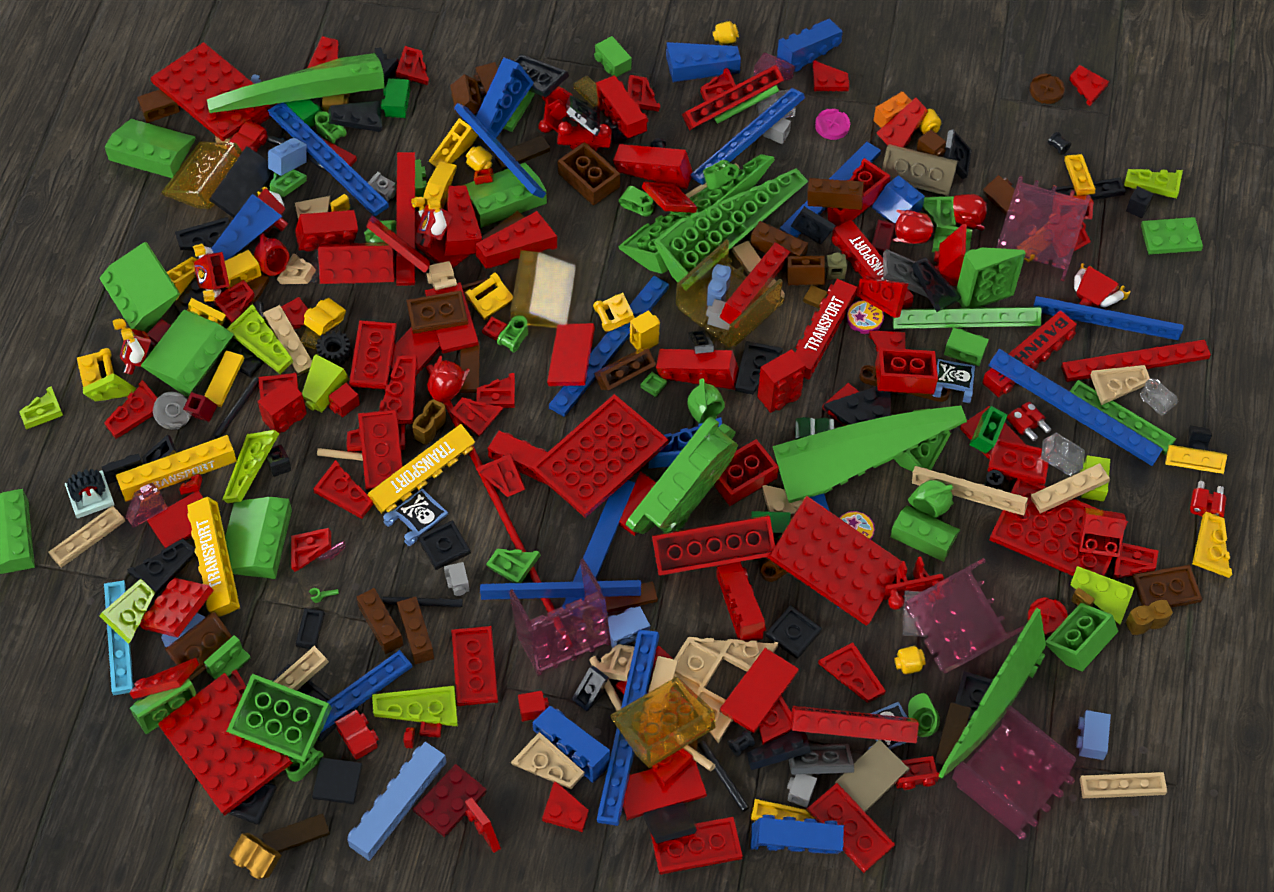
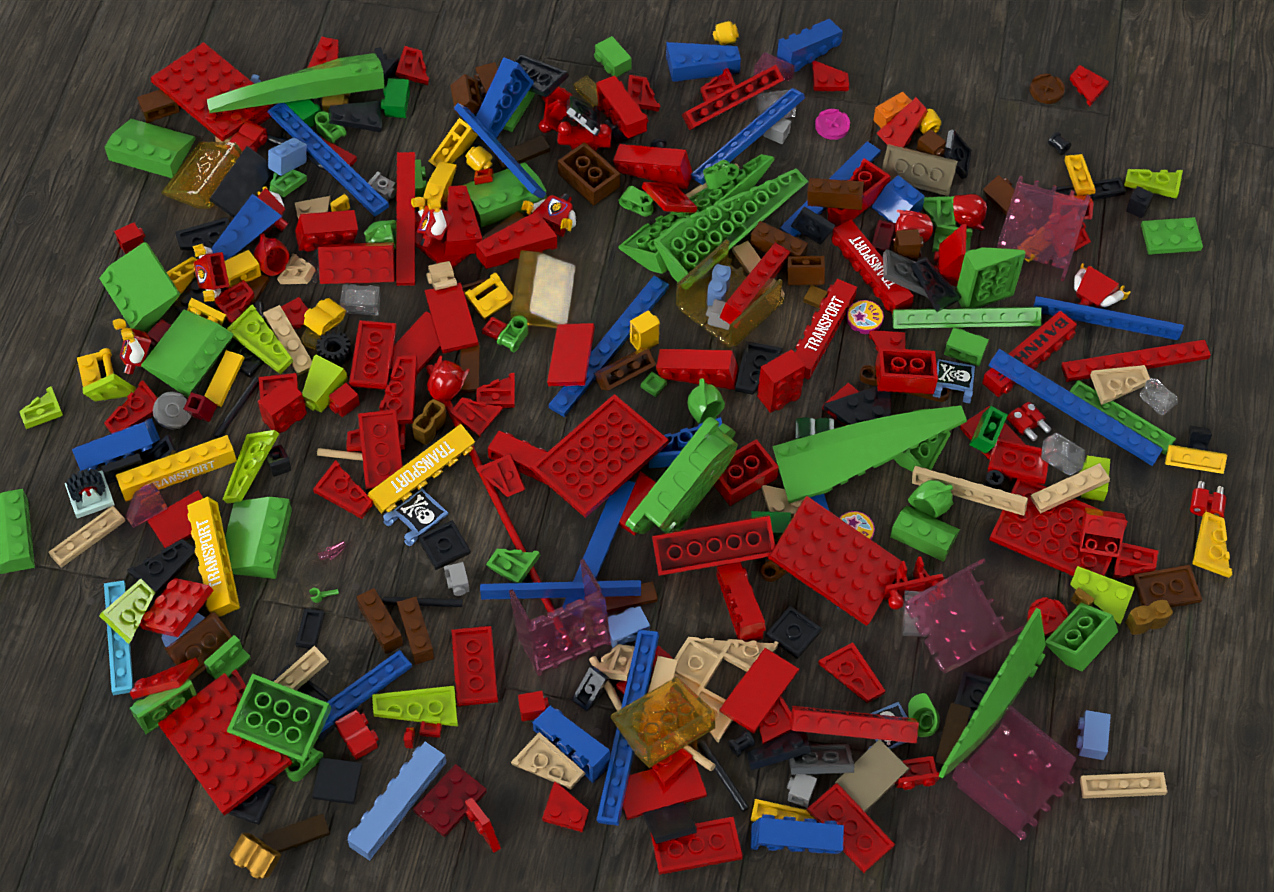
(116, 445): none -> blue wedge
(129, 237): none -> red brick
(192, 485): red tile -> none
(308, 547): red wing -> none
(360, 299): none -> clear brick
(398, 244): red tile -> none
(437, 312): reddish brown tile -> none
(555, 211): none -> torso
(619, 309): yellow plate -> none
(700, 342): black tile -> none
(746, 104): bright green bar -> none
(835, 261): olive brick -> none
(883, 294): red wing -> none
(908, 244): none -> reddish brown brick
(910, 660): yellow head -> none

